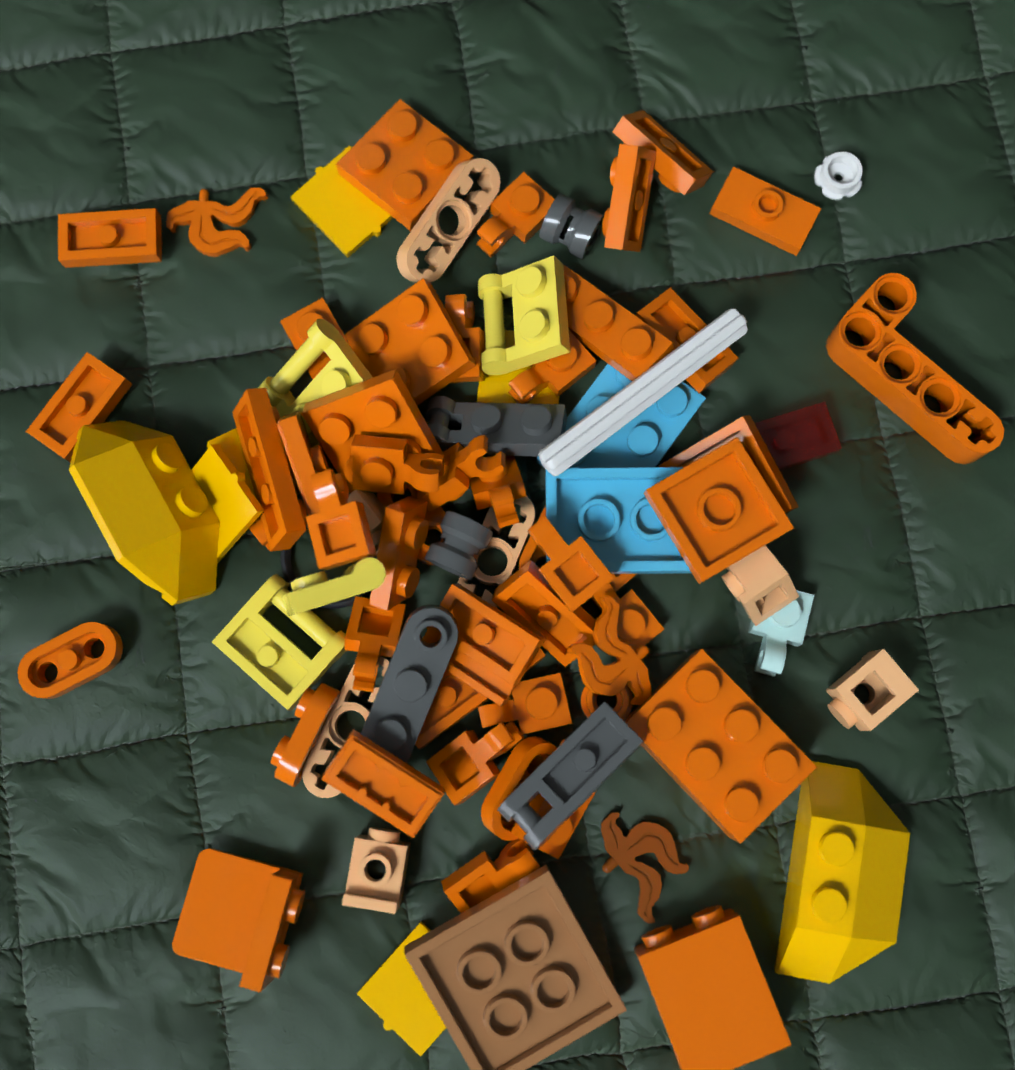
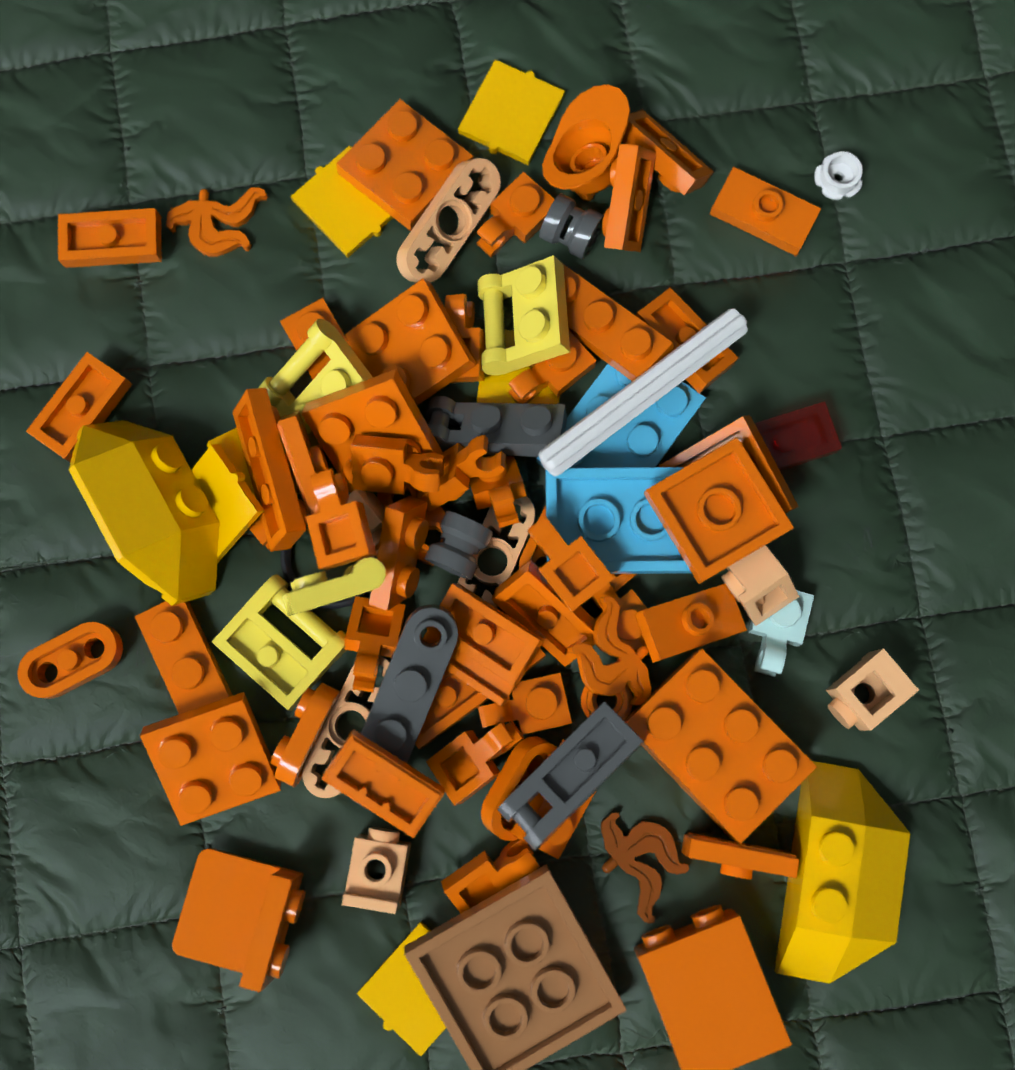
(183, 655): none -> orange plate
(211, 758): none -> orange plate
(511, 112): none -> yellow piece
(587, 141): none -> orange piece
(690, 622): none -> orange plate
(739, 859): none -> orange plate
(918, 373): orange beam -> none

